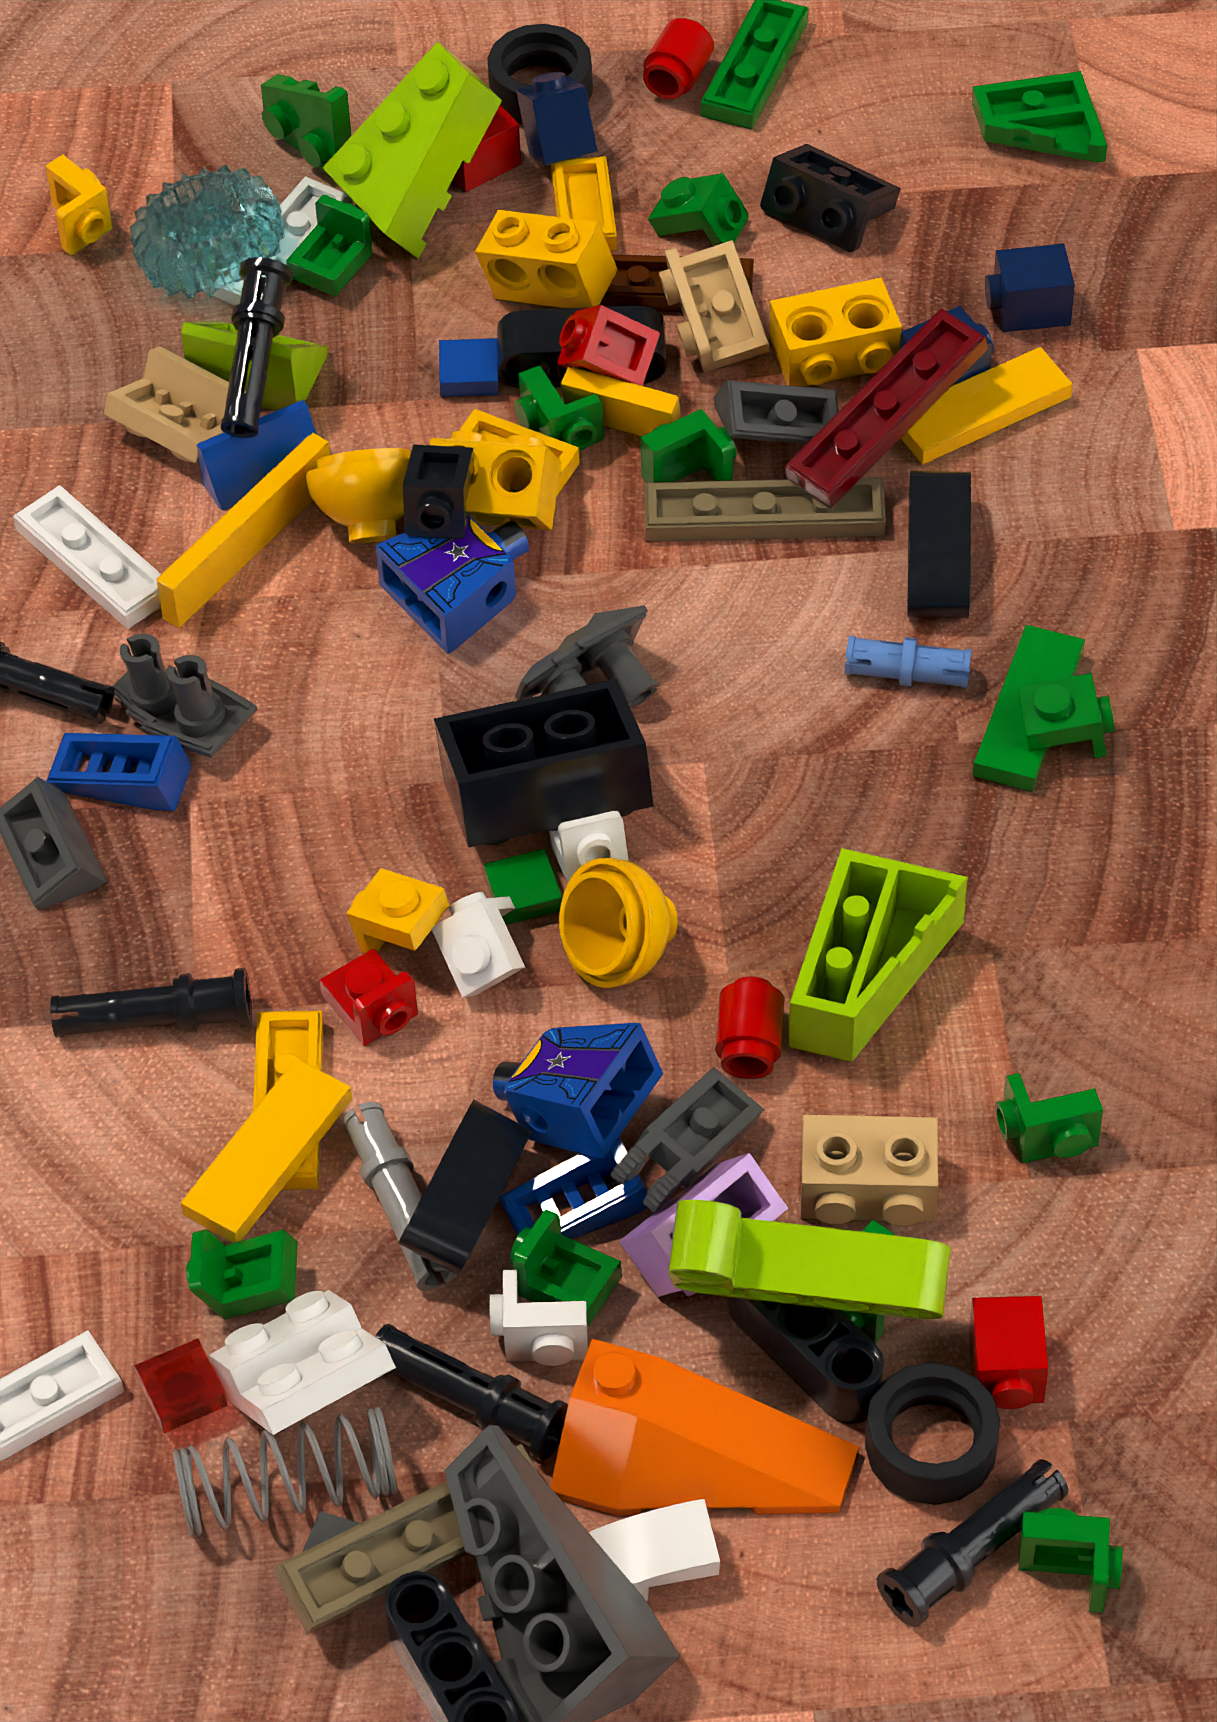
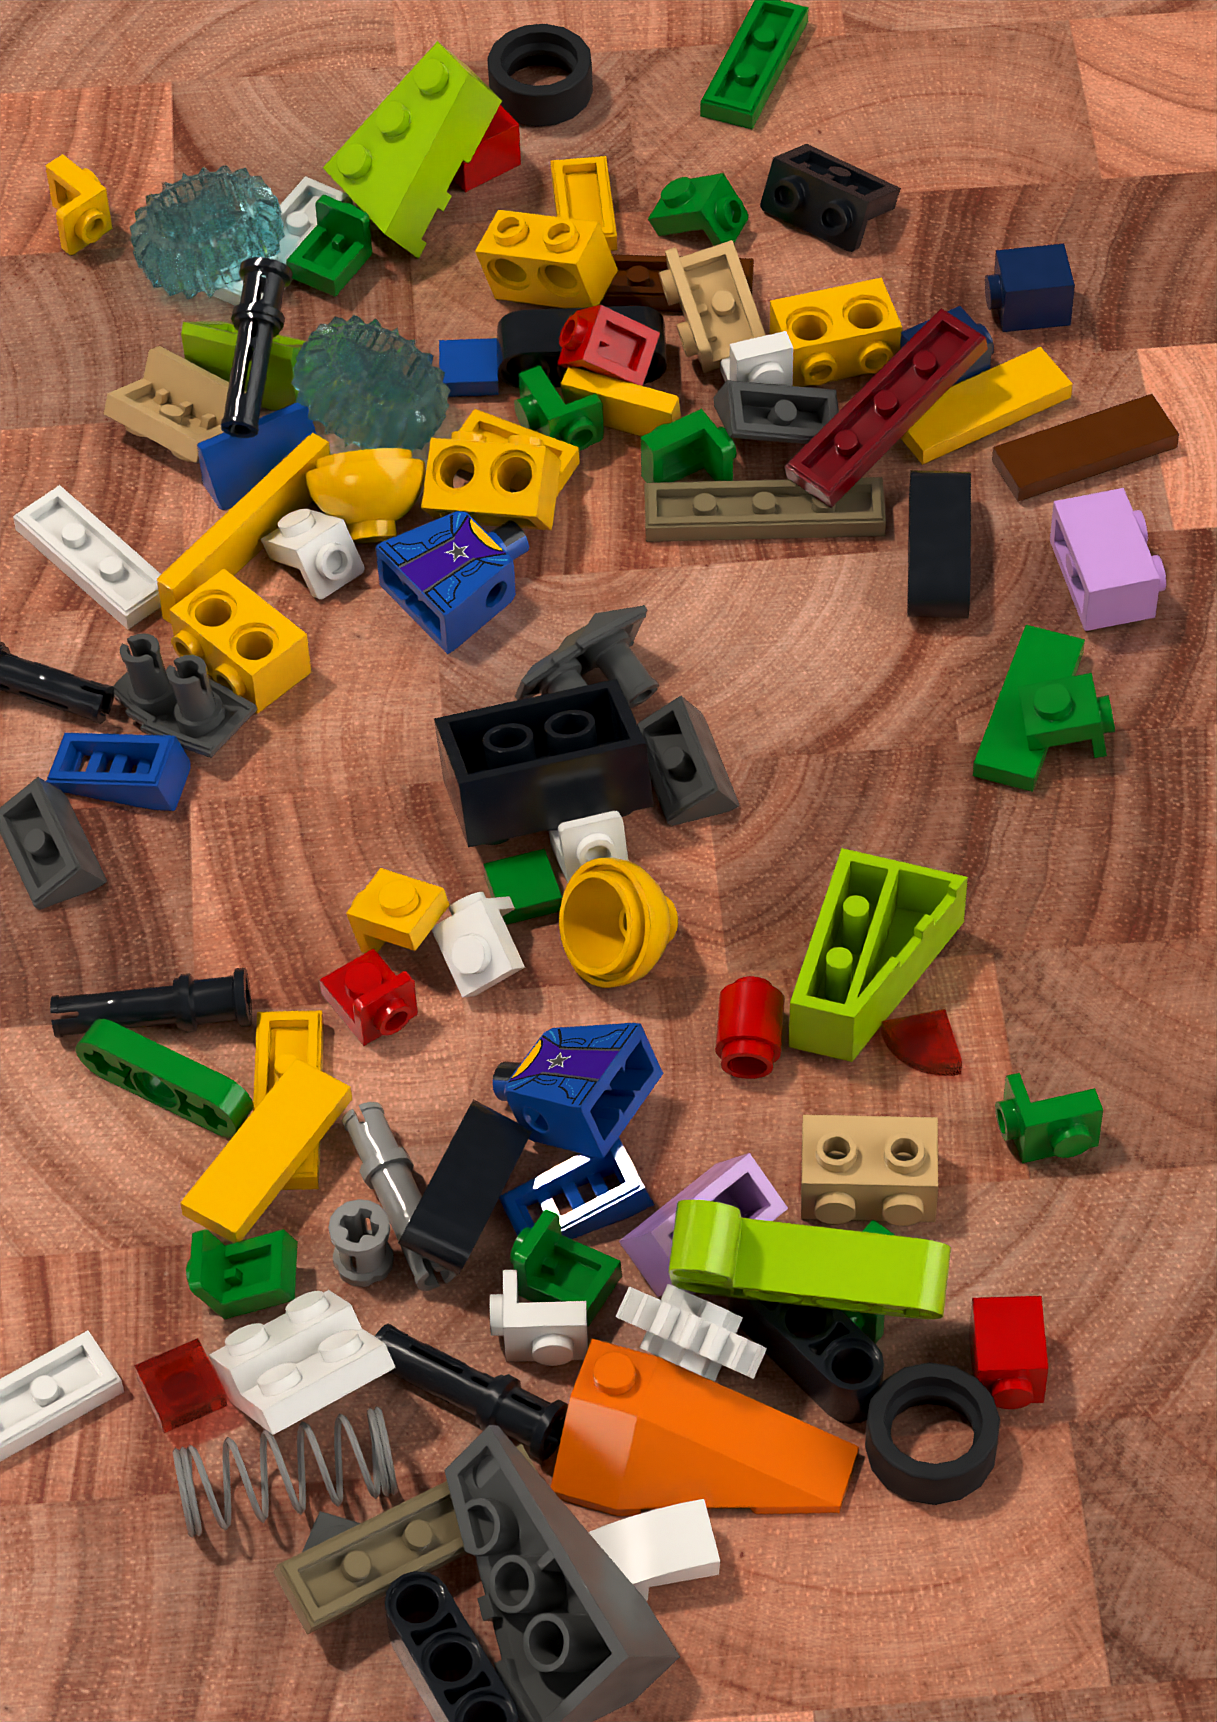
(164, 1077): none -> green beam
(240, 639): none -> yellow brick
(306, 118): green wing -> none
(317, 547): none -> white bracket
(369, 1247): none -> light grey bush
(370, 385): none -> clear light blue gear
(437, 491): black bracket -> none
(556, 118): dark blue brick -> none
(677, 58): red brick -> none
(686, 764): none -> dark grey slope
(690, 1136): dark grey hinge -> none
(691, 1332): none -> white gear
(760, 360): none -> white bracket
(908, 662): medium blue pin -> none
(924, 1042): none -> clear red tile
(950, 1558): black pin -> none
(1041, 115): green wing -> none
(1072, 1544): green bracket -> none
(1085, 447): none -> reddish brown tile
(1106, 559): none -> lavender brick

